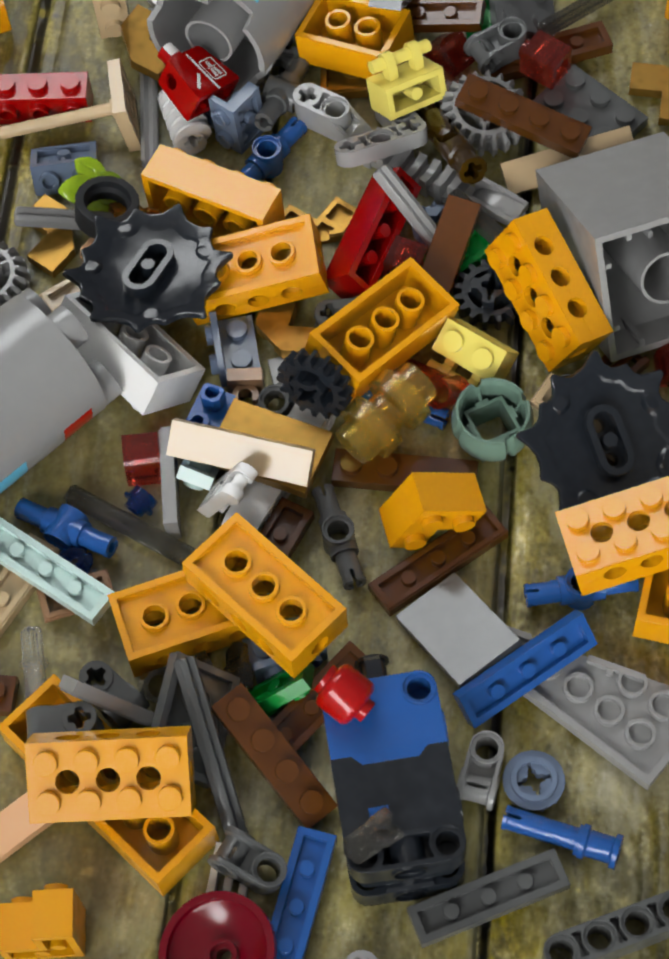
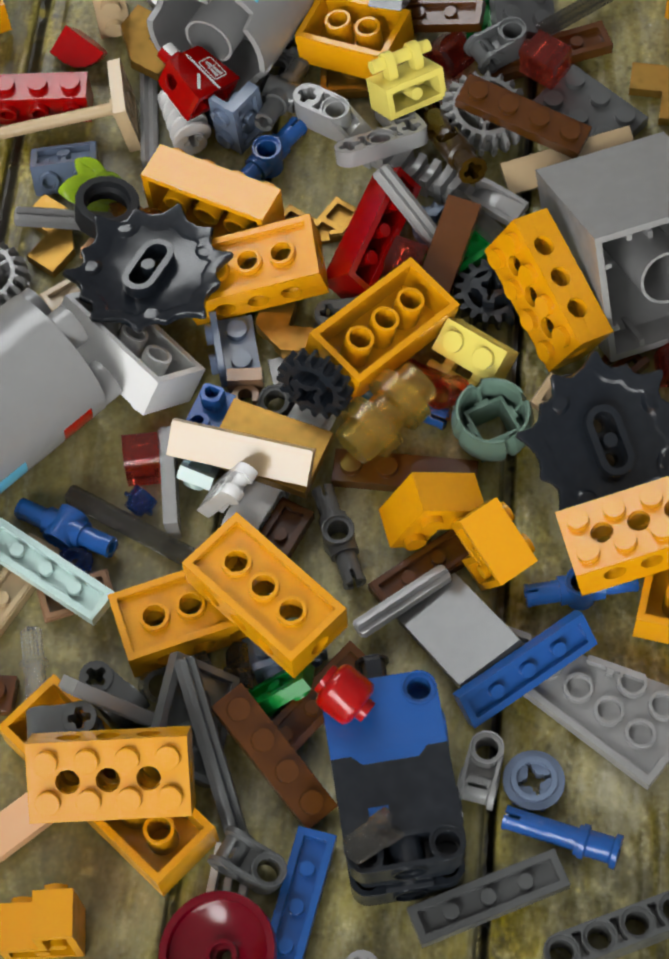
(77, 48): none -> red brick
(402, 601): none -> light grey axle
(493, 544): none -> light orange brick

